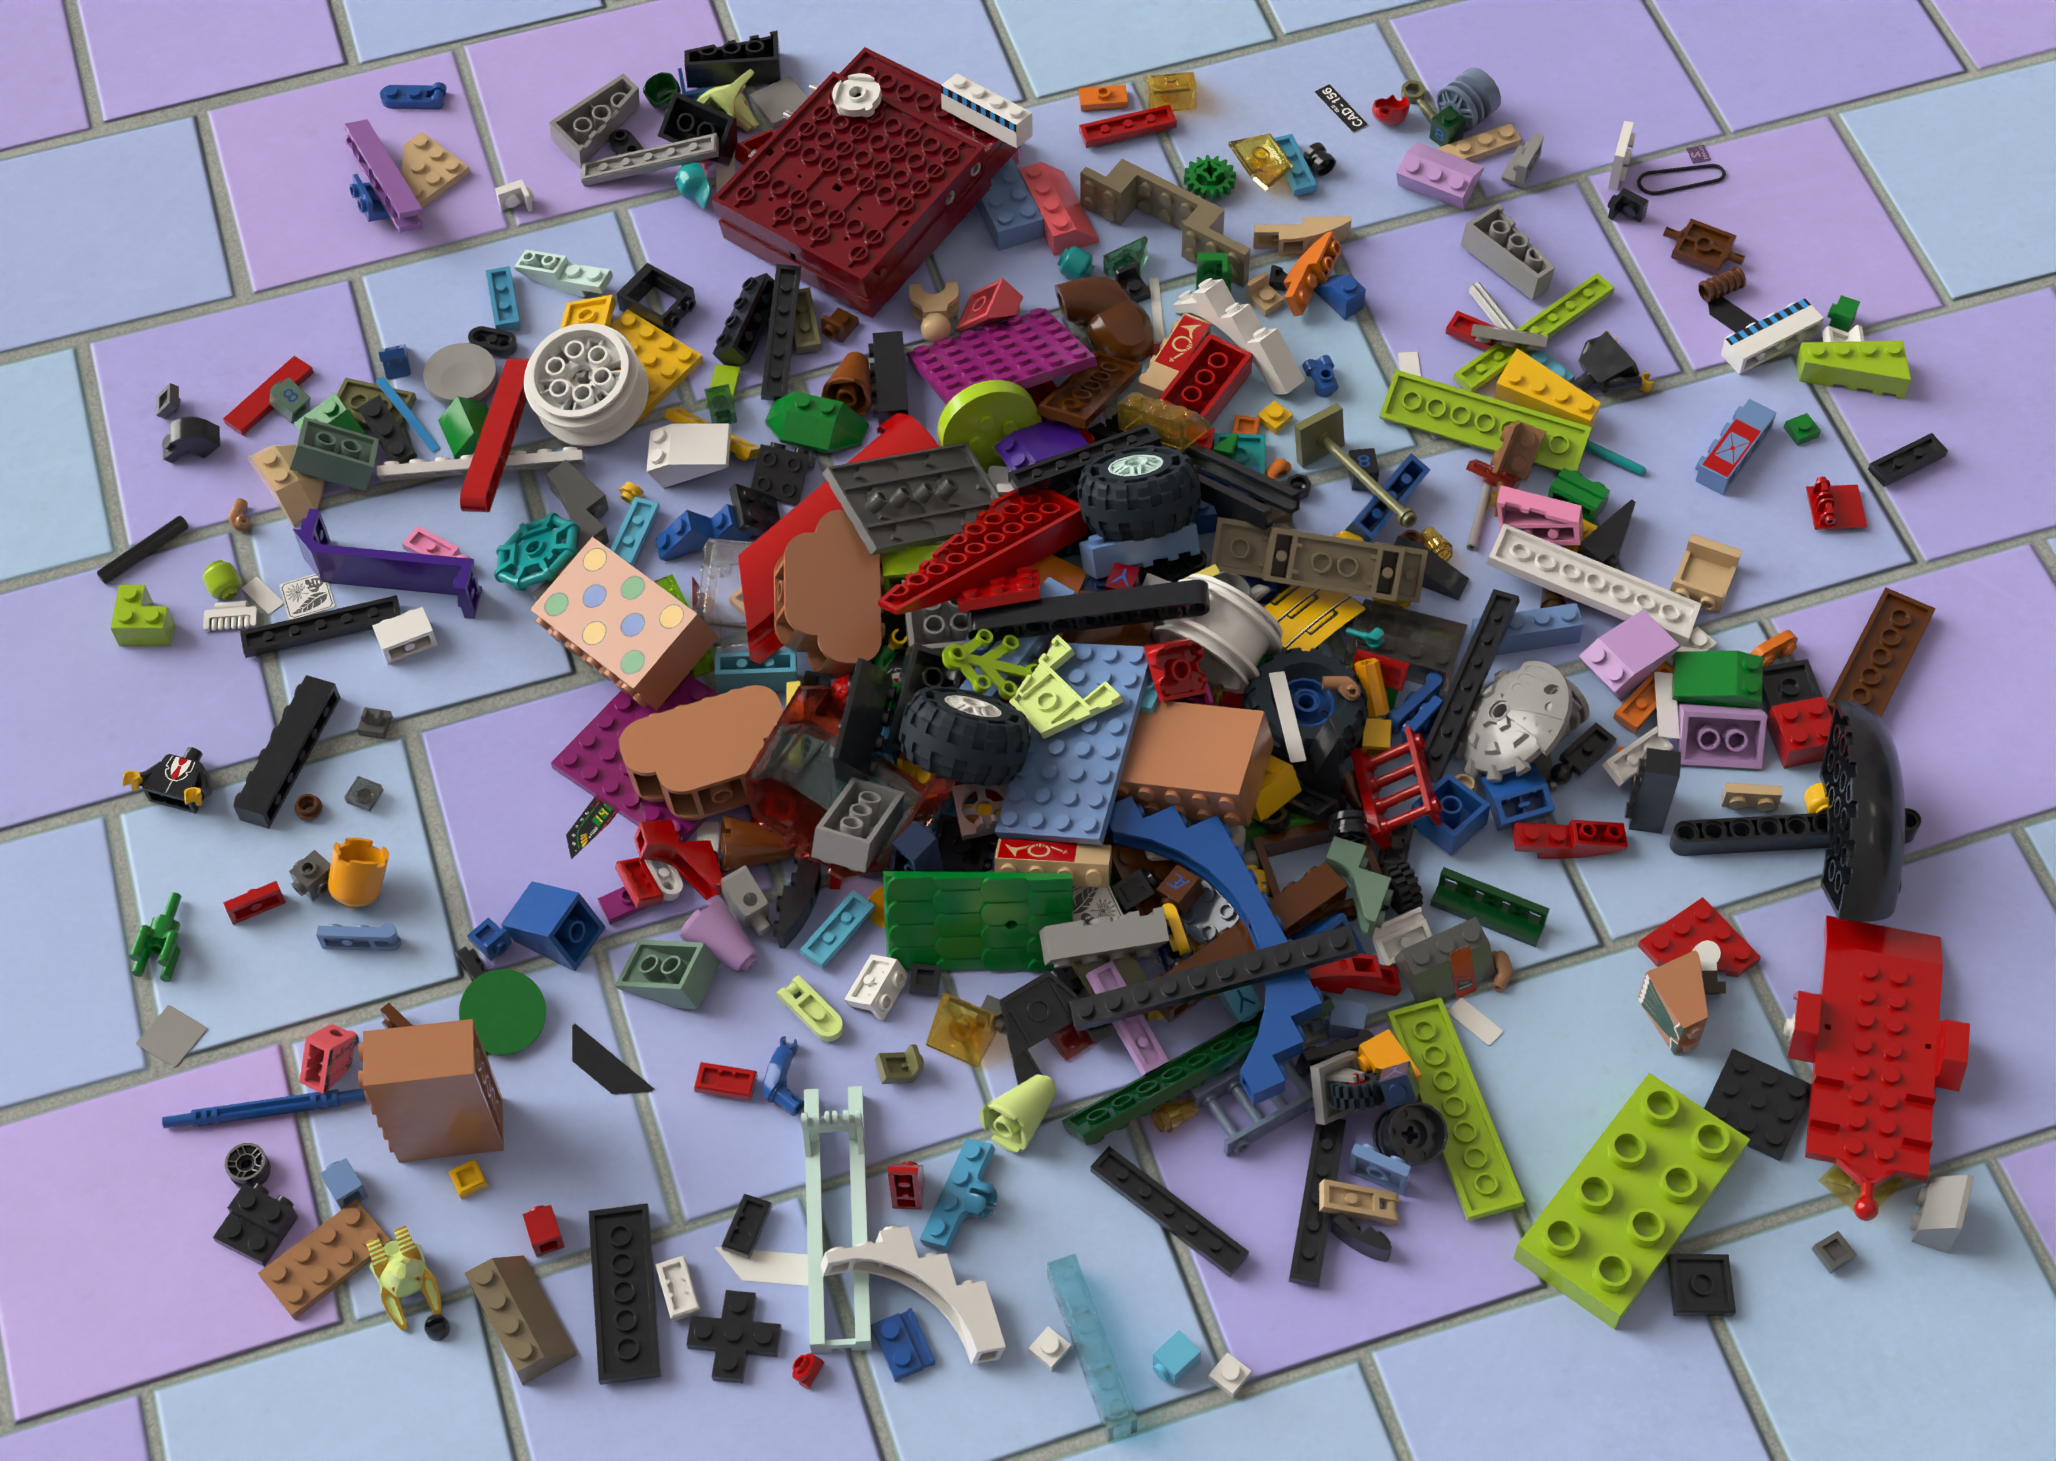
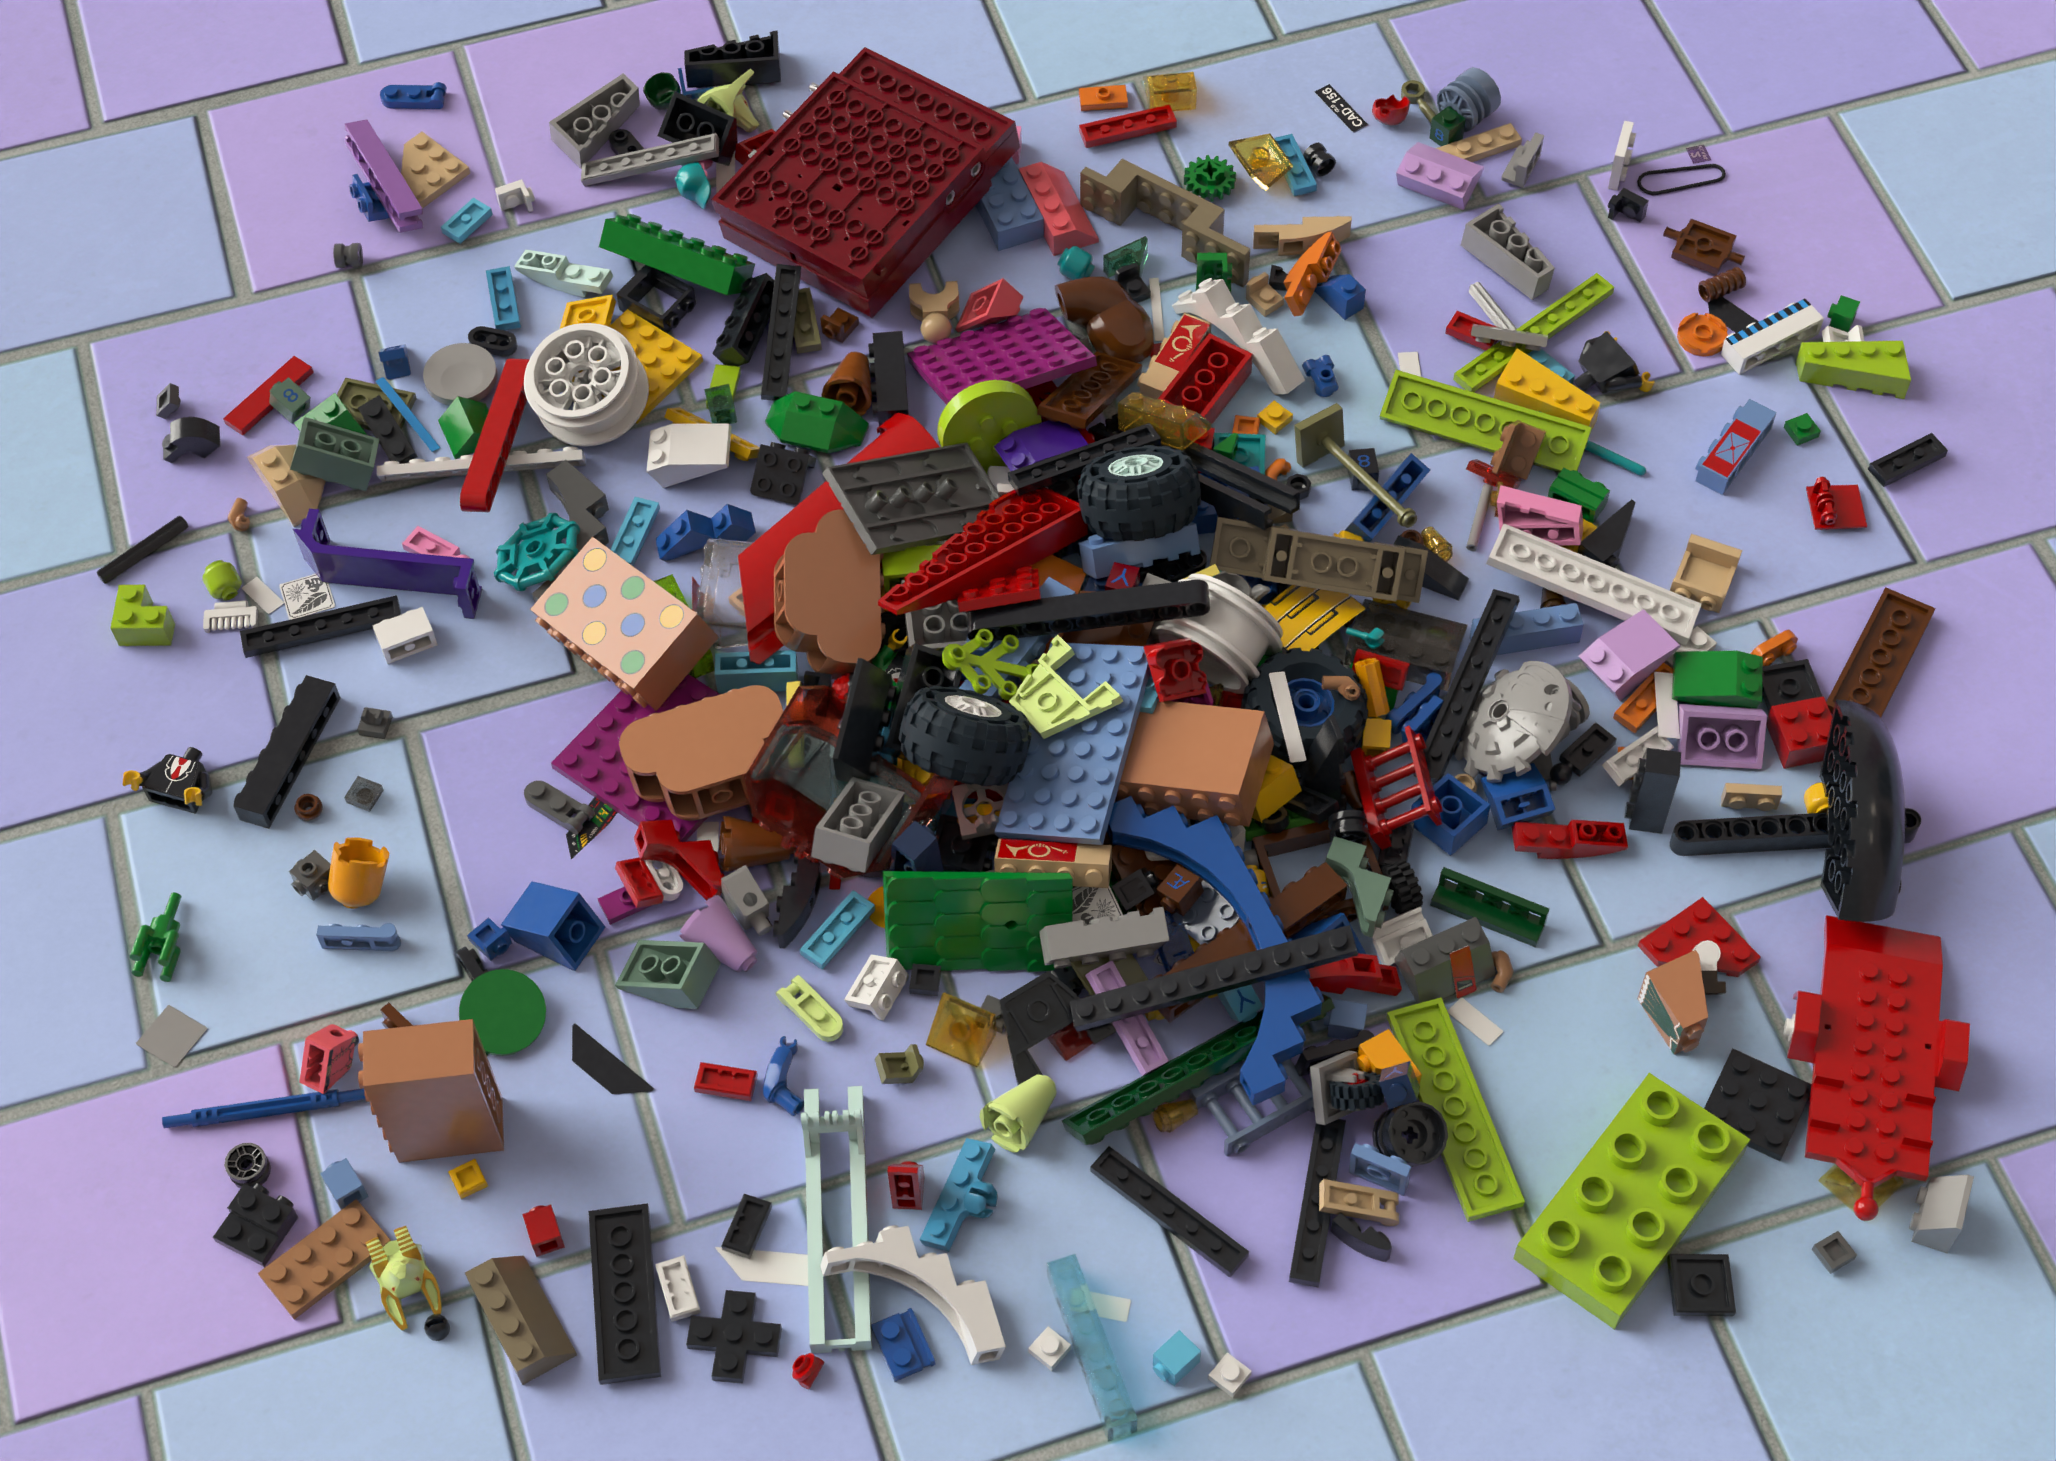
(254, 902): red plate -> none
(348, 255): none -> dark grey wheel
(466, 220): none -> medium azure plate
(557, 806): none -> dark grey plate
(630, 491): yellow plate -> none
(676, 254): none -> green brick
(753, 510): black plate -> none
(777, 98): light grey tile -> none
(857, 106): white plate -> none
(986, 110): white brick -> none
(1111, 1306): none -> white sticker
(1178, 939): yellow plate -> none
(1702, 334): none -> orange tile

